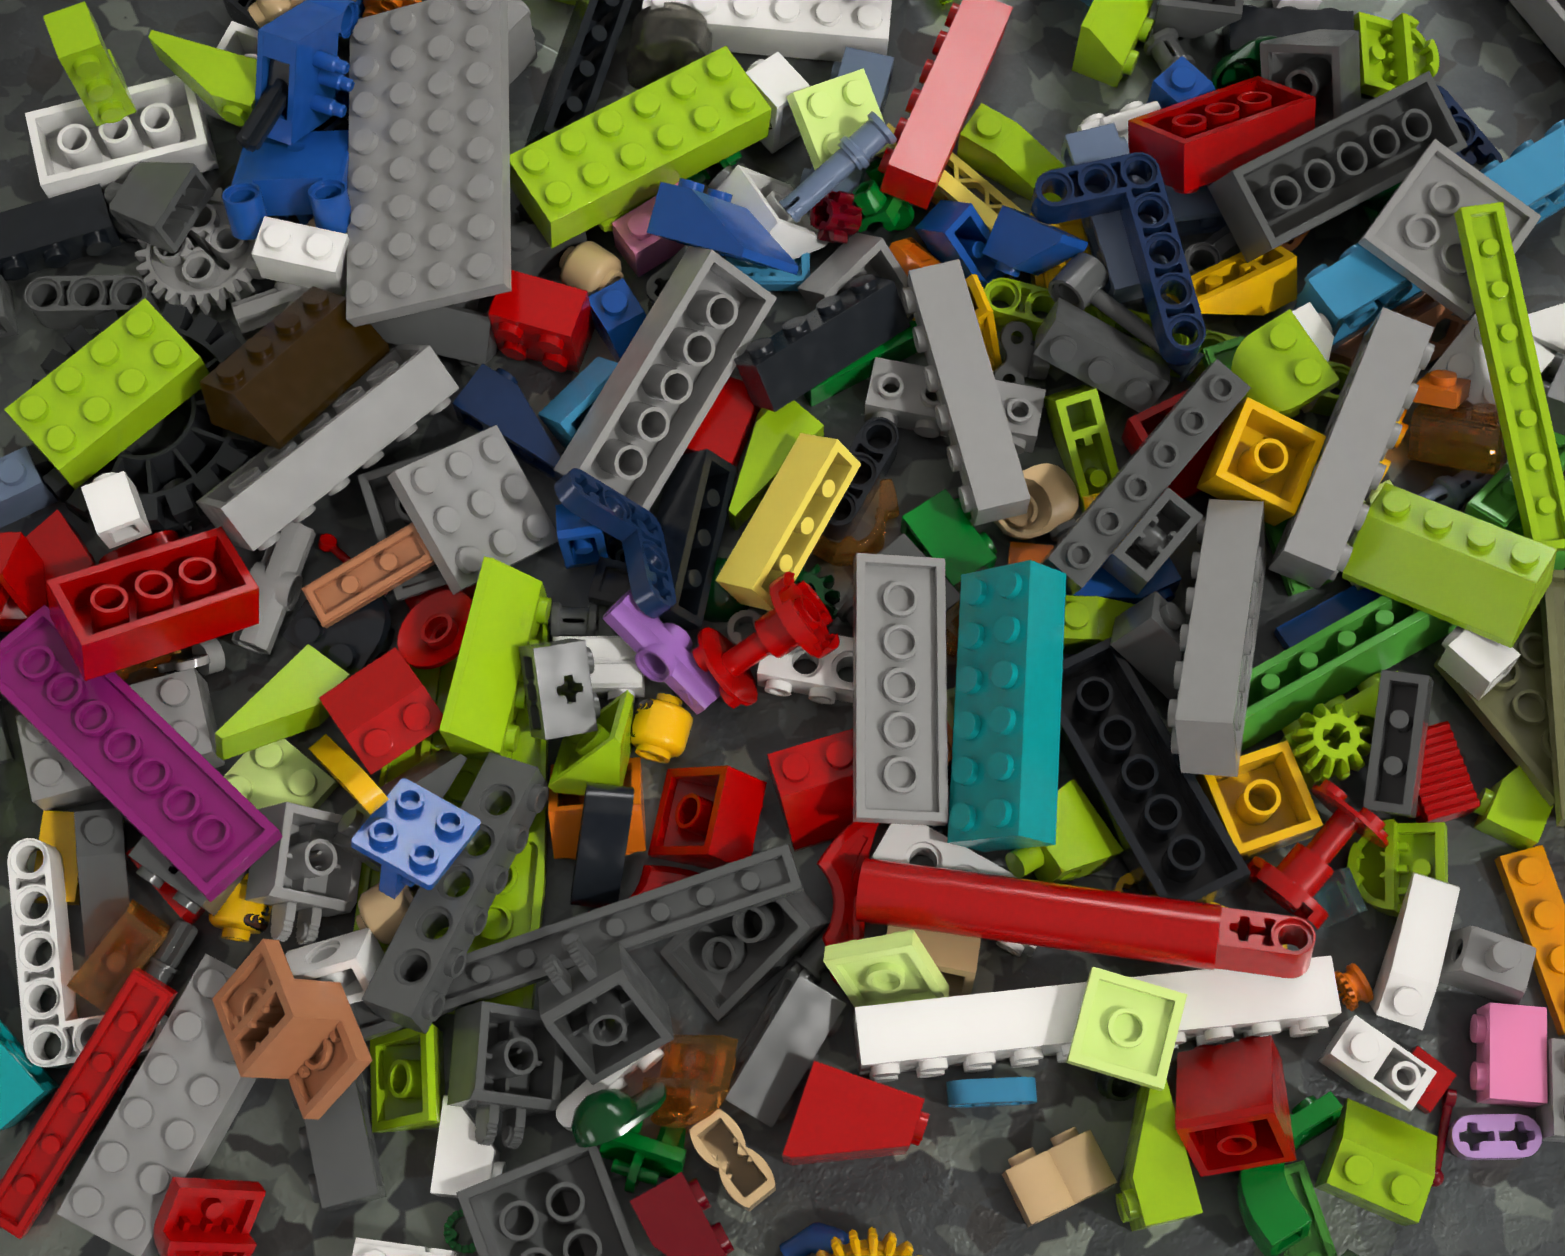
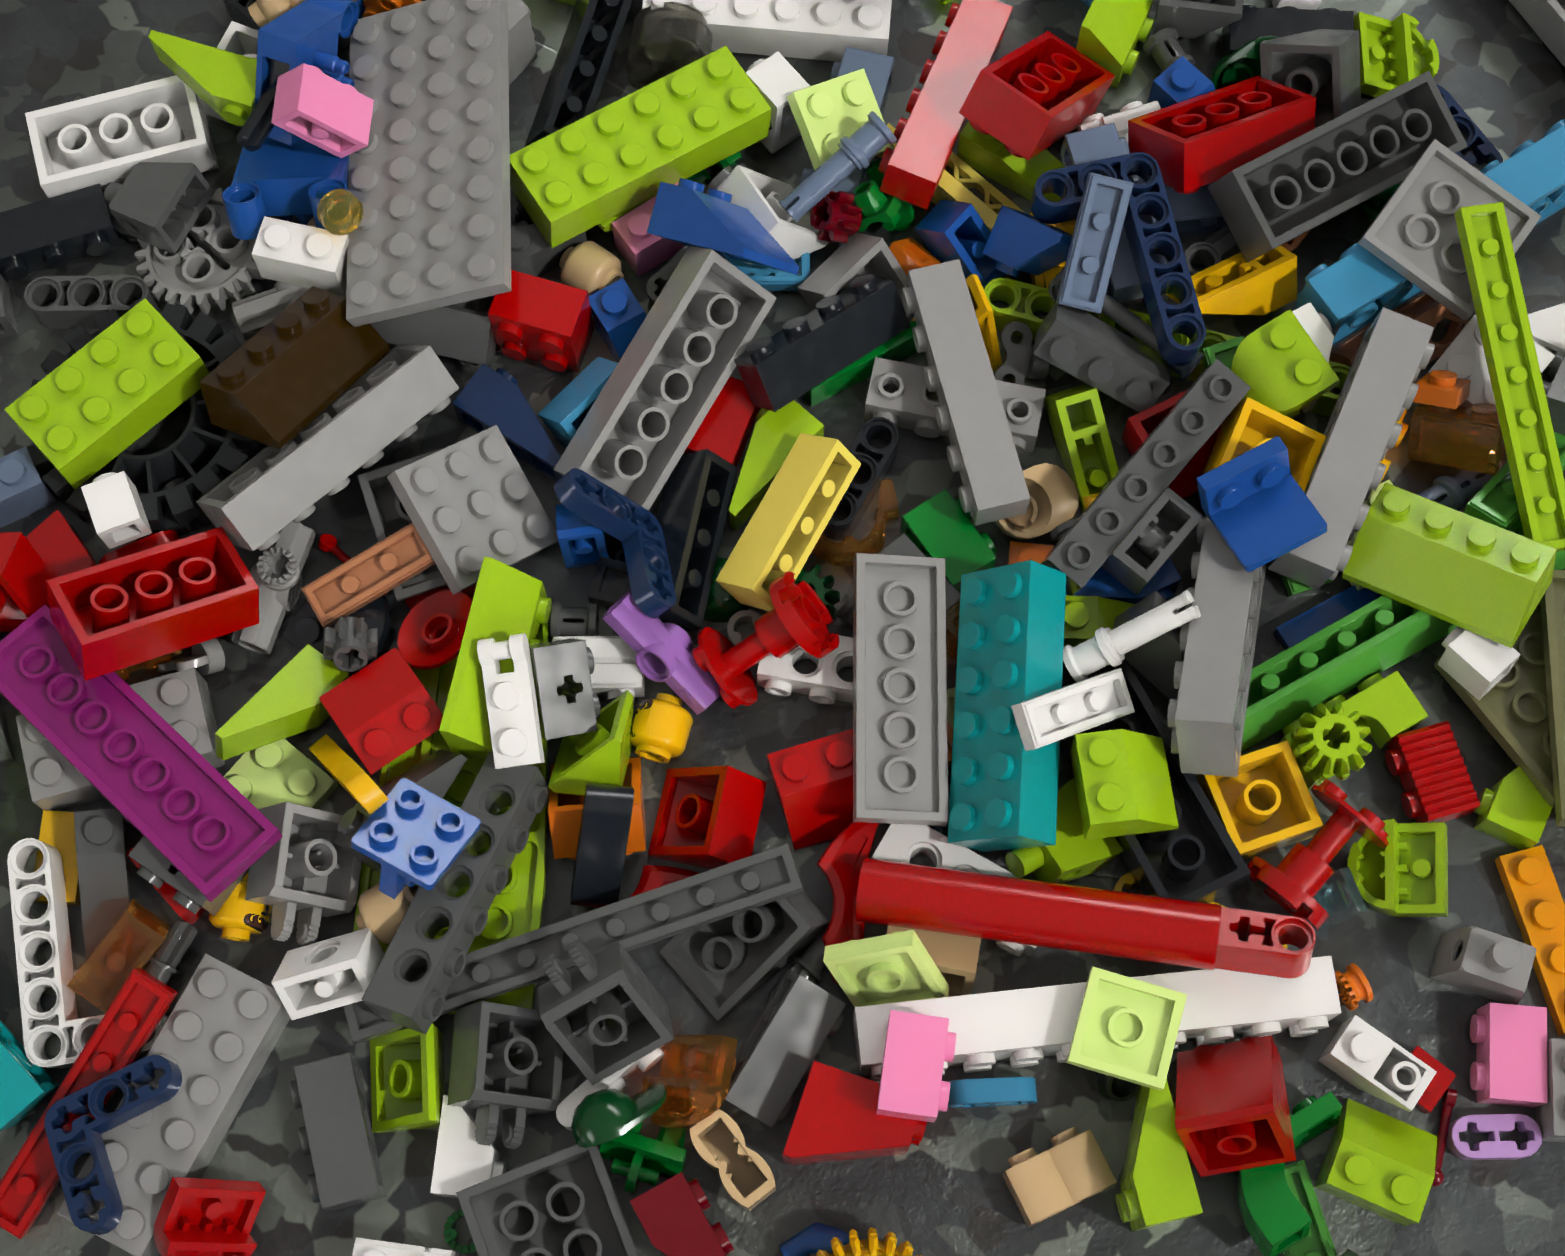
(87, 1137): none -> dark blue beam
(89, 64): lime arch -> none
(265, 572): none -> light grey bush
(291, 1029): nougat bracket -> none
(322, 110): none -> bright pink brick
(340, 212): none -> clear yellow tile
(350, 644): none -> dark grey gear
(511, 702): none -> white plate
(914, 1066): none -> bright pink brick
(1036, 95): none -> red brick
(1072, 709): none -> white tile
(1094, 242): none -> sand blue tile
(1110, 645): none -> white pin
(1122, 784): none -> lime slope
(1259, 505): none -> blue bracket
(1398, 743): dark grey brick -> none
(1416, 952): white slope -> none

